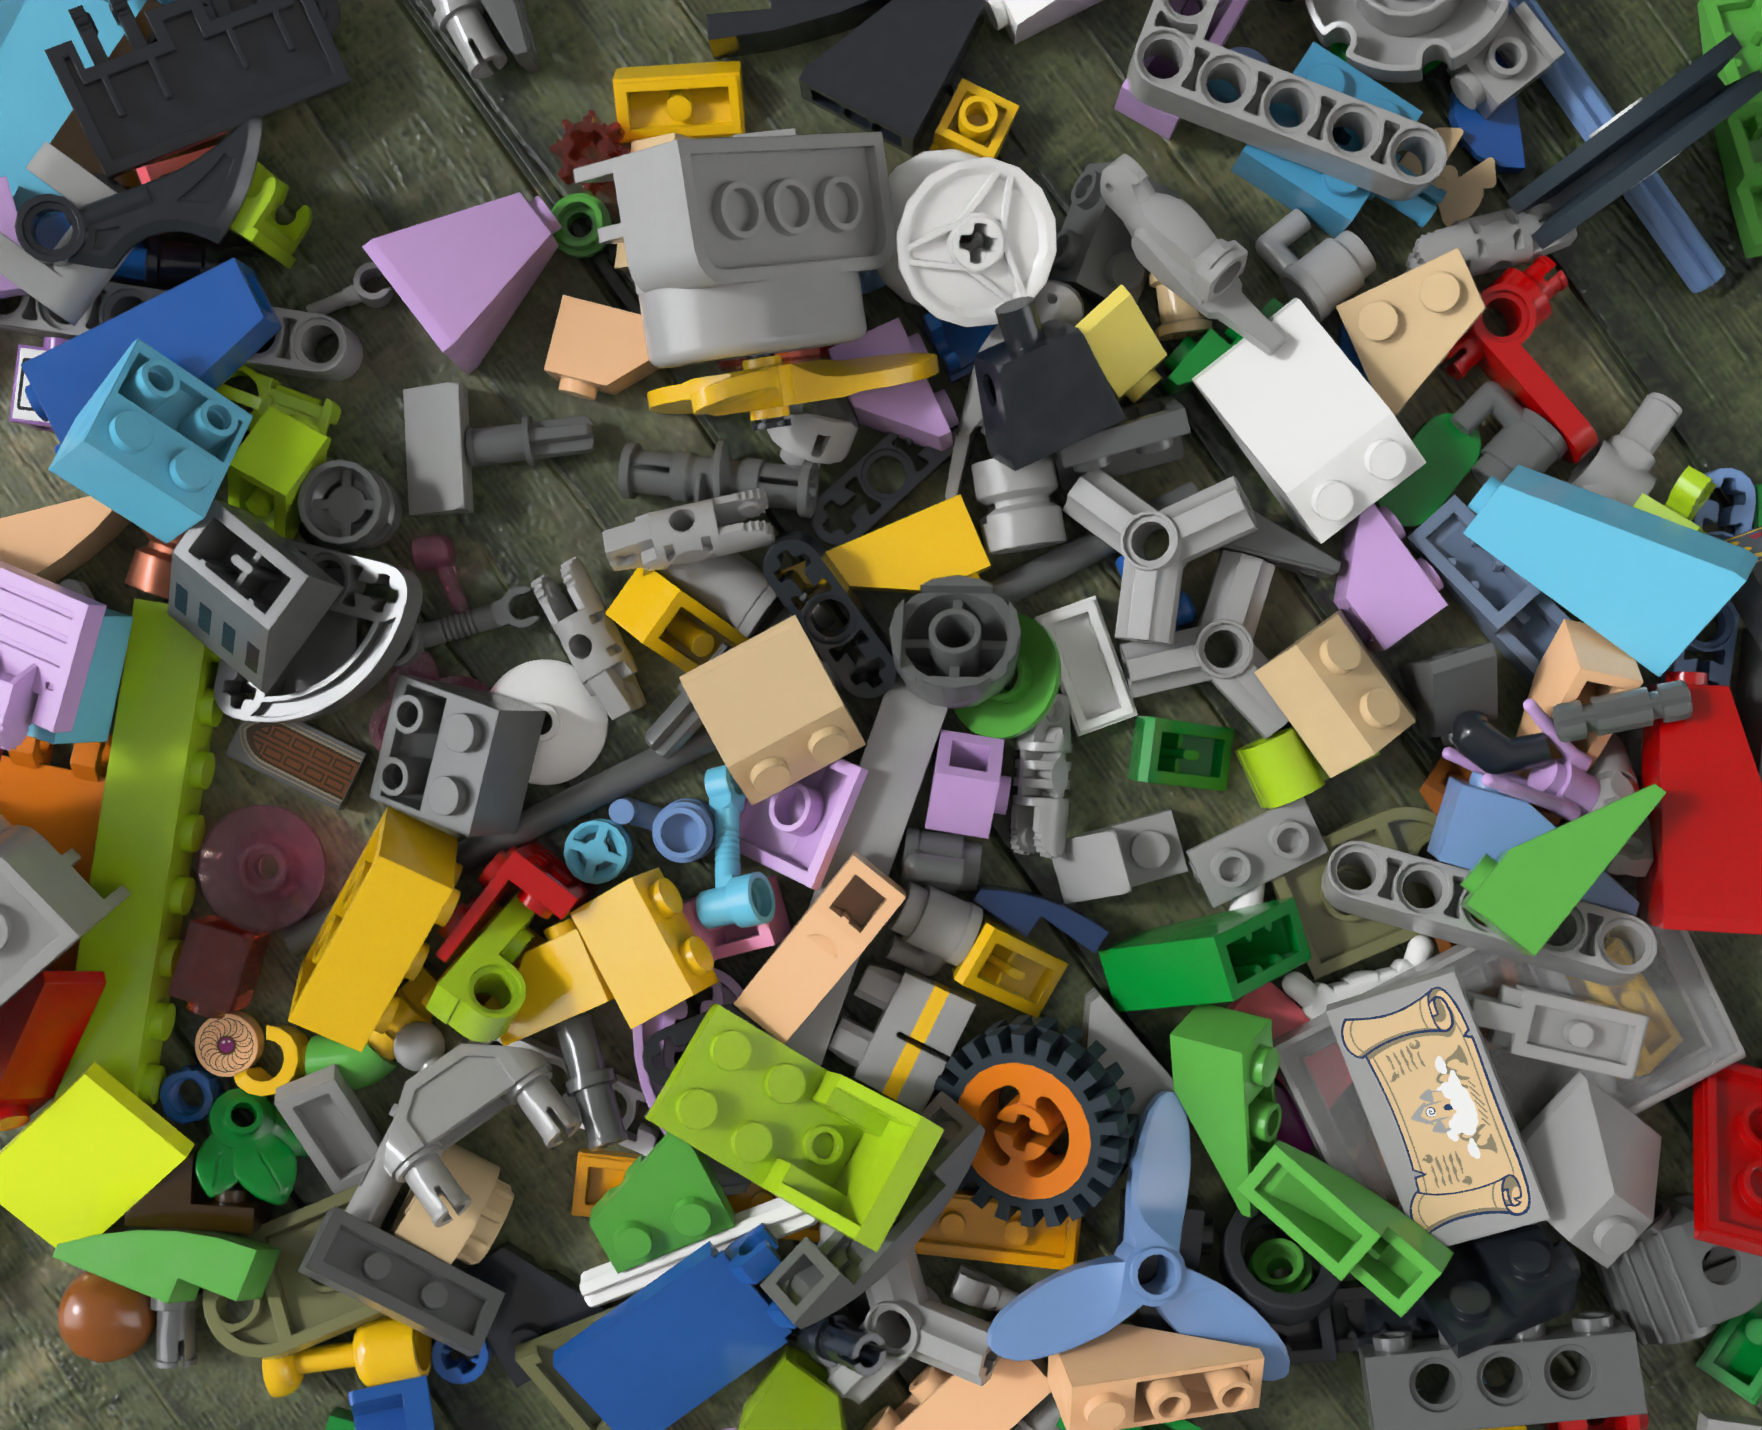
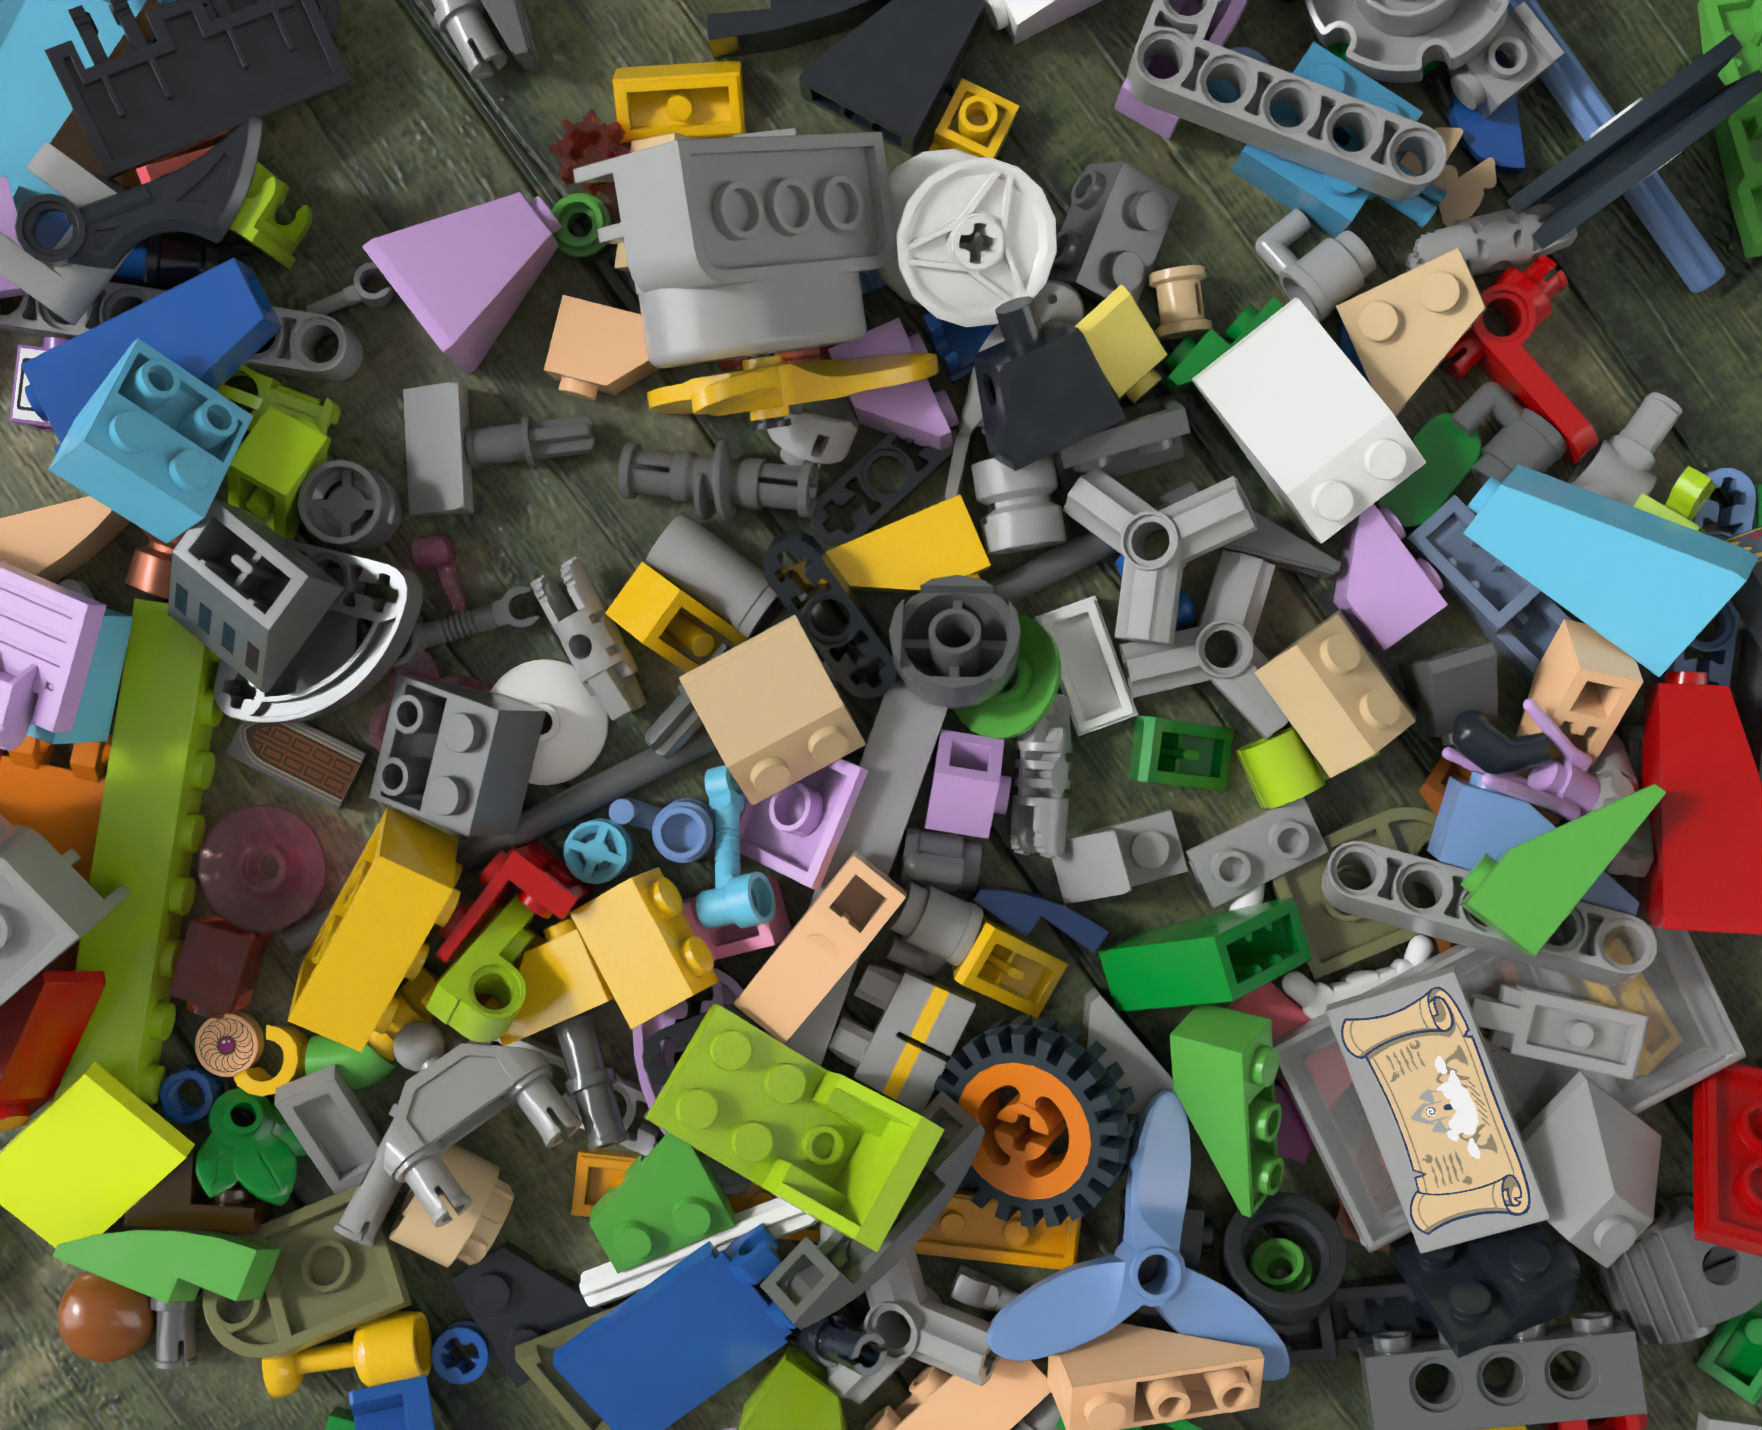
(402, 1281): dark grey plate -> none
(690, 533): light grey hinge -> none
(1185, 252): light grey animal -> none
(1346, 1226): bright green slope -> none
(1622, 711): dark grey axle -> none

